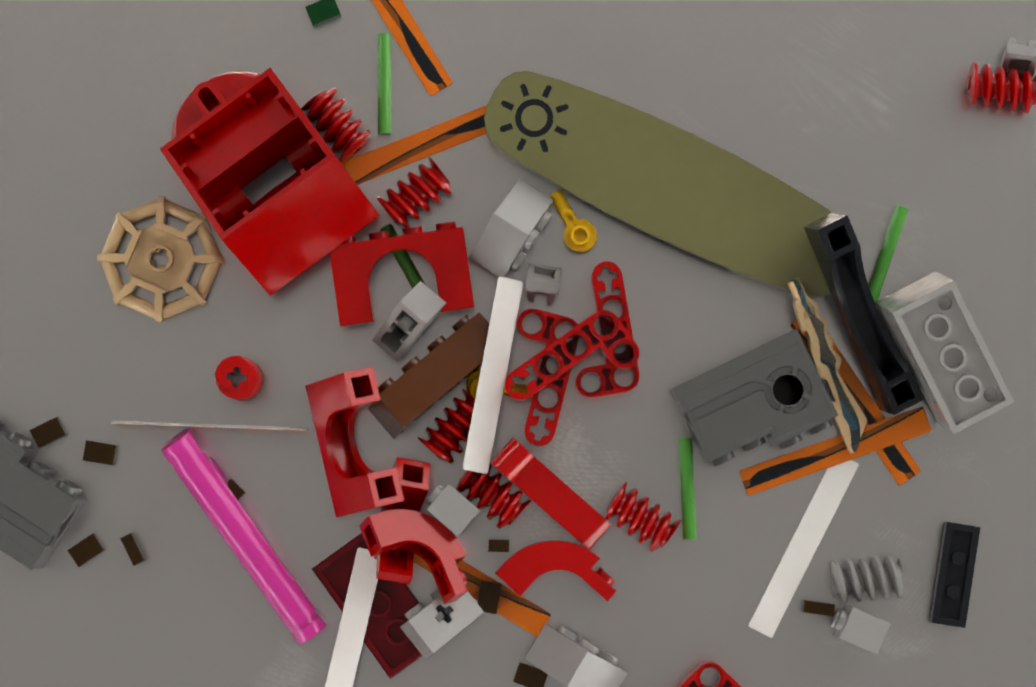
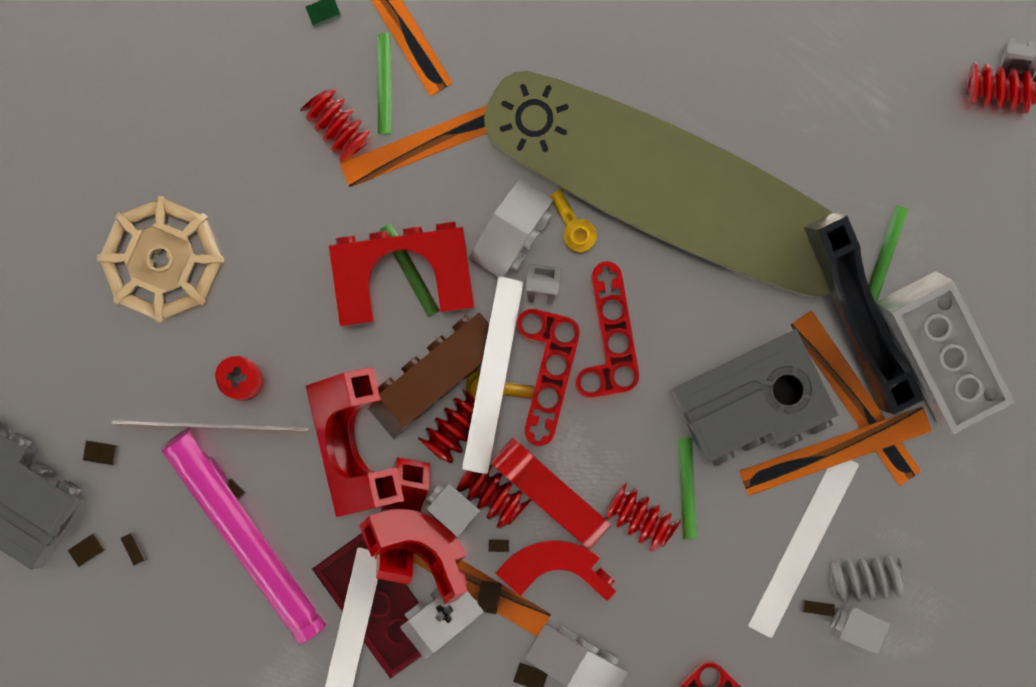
(48, 432): dark brown piece -> none
(234, 133): red piece -> none
(408, 321): light grey brick -> none
(415, 194): red piece -> none
(566, 361): red beam -> none
(827, 362): tan sword -> none
(955, 574): black plate -> none

